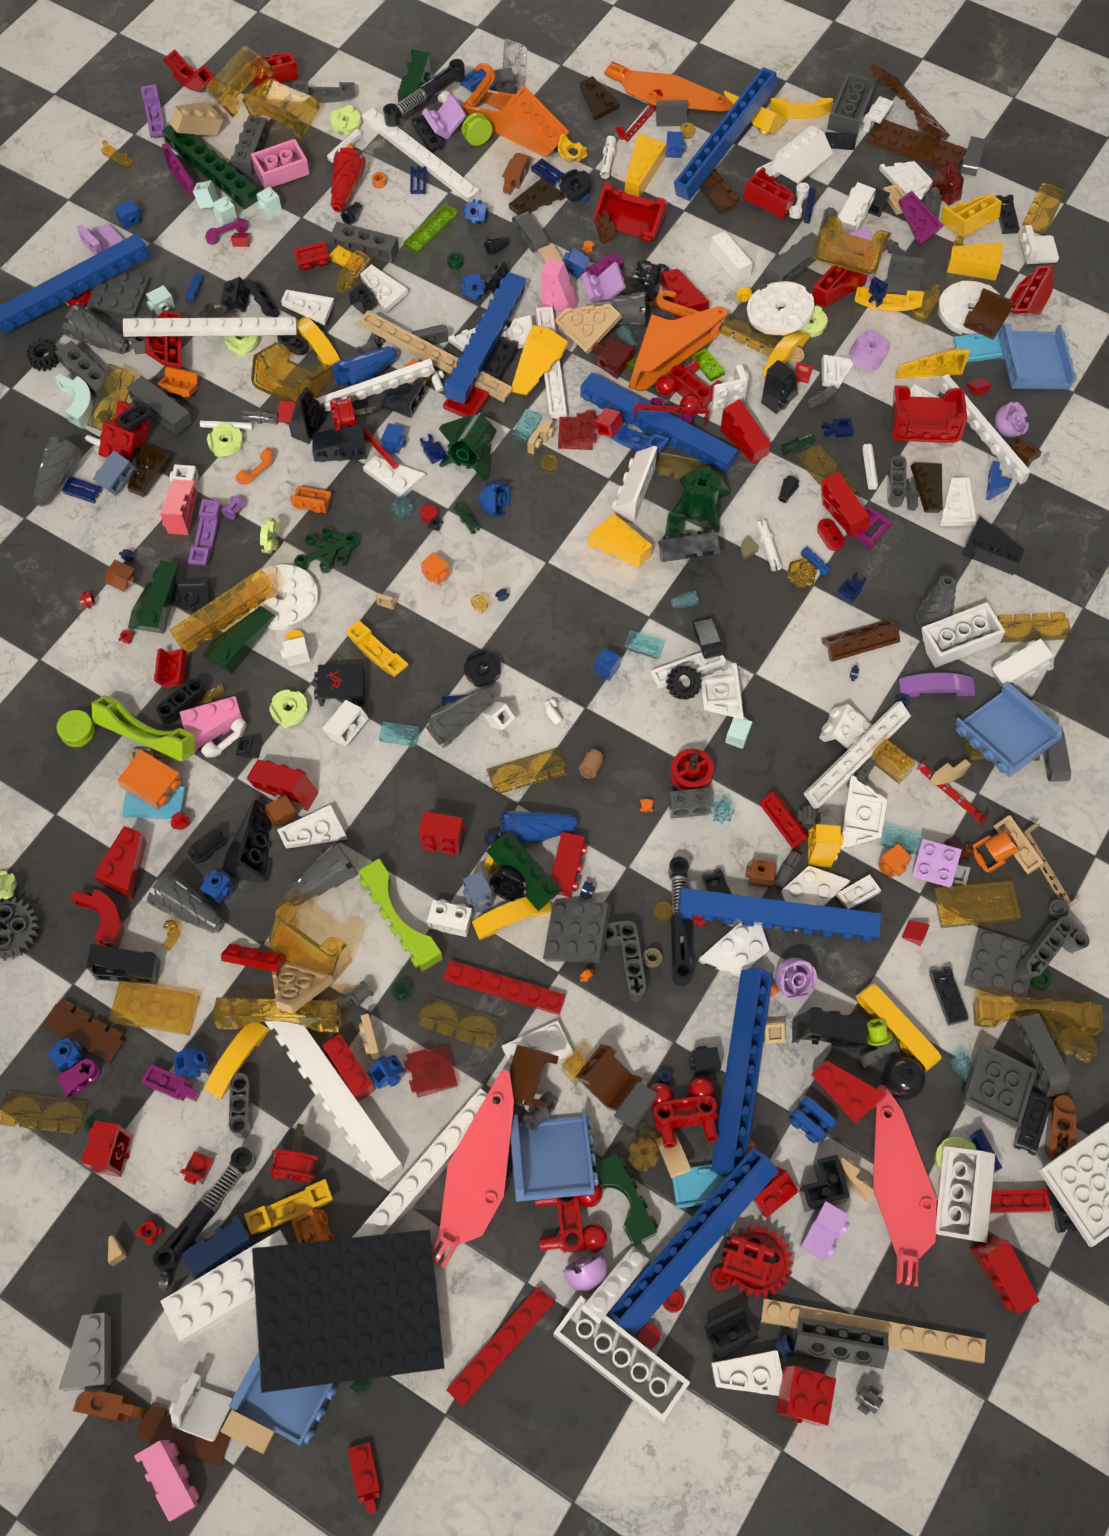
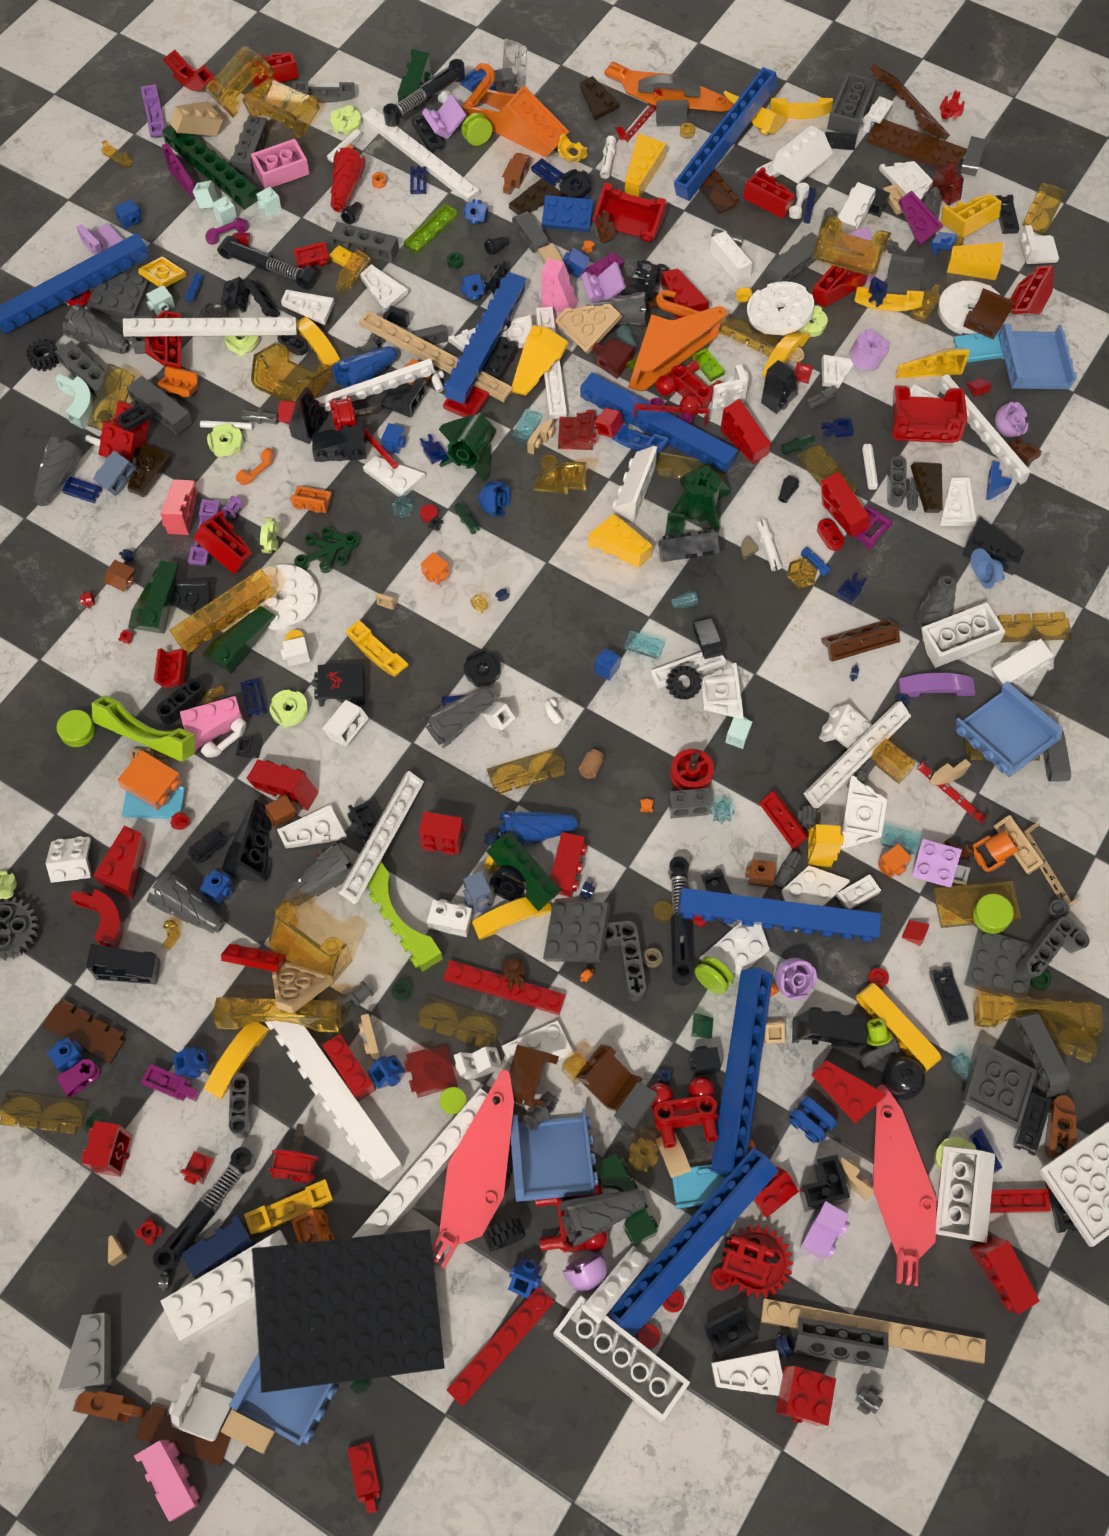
(69, 859): none -> white bracket
(154, 1008): clear yellow plate -> none
(162, 272): none -> yellow tile
(184, 472): white brick -> none
(222, 542): none -> red wedge
(232, 248): none -> black piece
(256, 710): none -> clear blue tile
(362, 298): black brick -> none
(365, 819): none -> black bracket
(380, 837): none -> white plate
(397, 316): none -> black bracket
(399, 734): clear light blue plate -> none
(452, 1100): none -> lime piece
(478, 1063): none -> white brick
(504, 1234): none -> black tyre
(514, 971): none -> reddish brown plate
(525, 1277): none -> blue brick
(563, 477): none -> clear yellow brick
(567, 213): none -> blue plate
(598, 1213): none -> dark grey cone
(670, 82): none -> dark grey slope
(675, 144): blue brick -> none
(702, 1026): none -> clear green slope
(714, 975): none -> lime head
(738, 239): none -> dark grey axle
(878, 977): none -> red tile
(943, 241): none -> blue bracket
(952, 107): none -> red piece
(986, 569): none -> medium blue piece
(993, 913): none -> lime head

